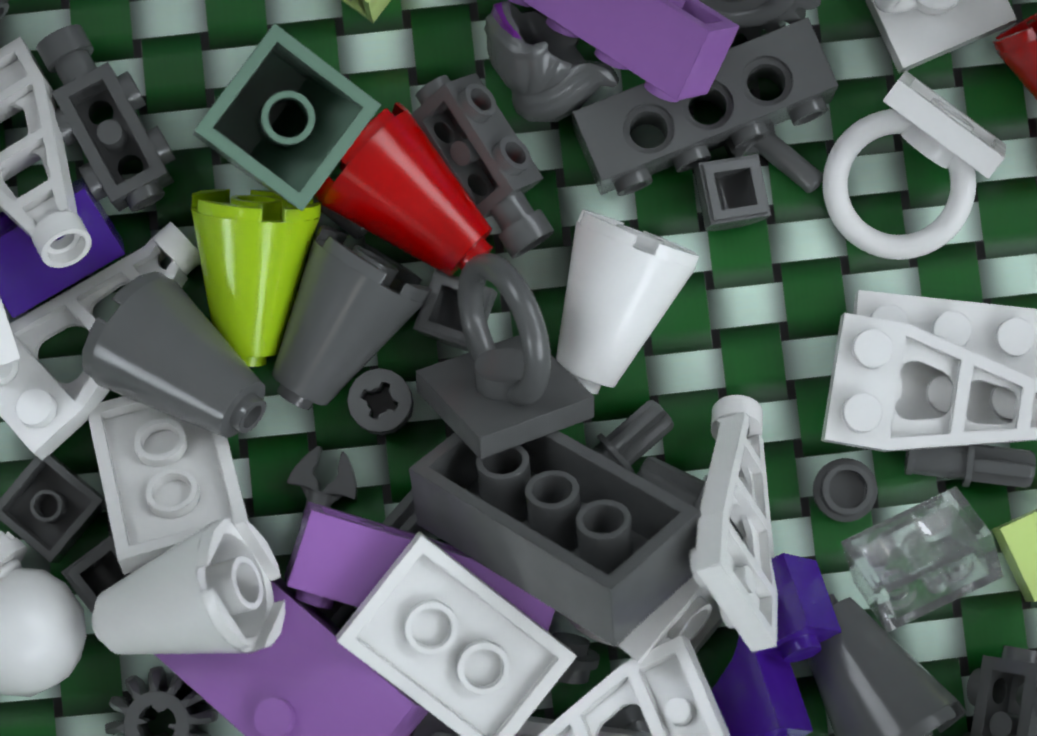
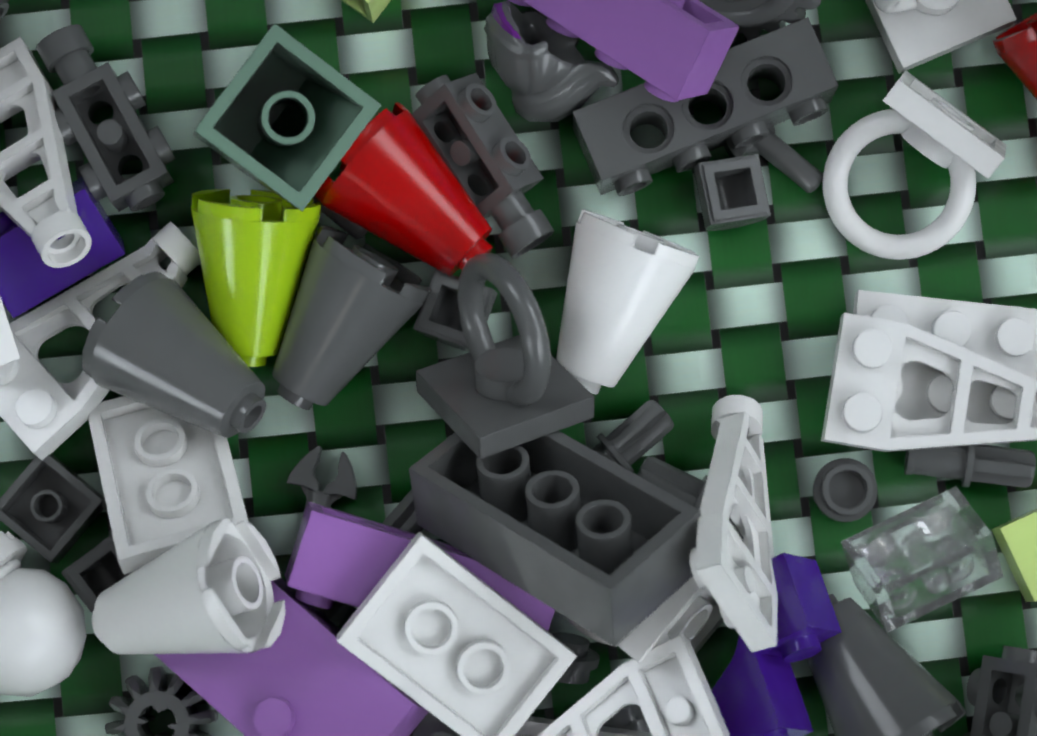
(387, 415): dark grey wheel -> none

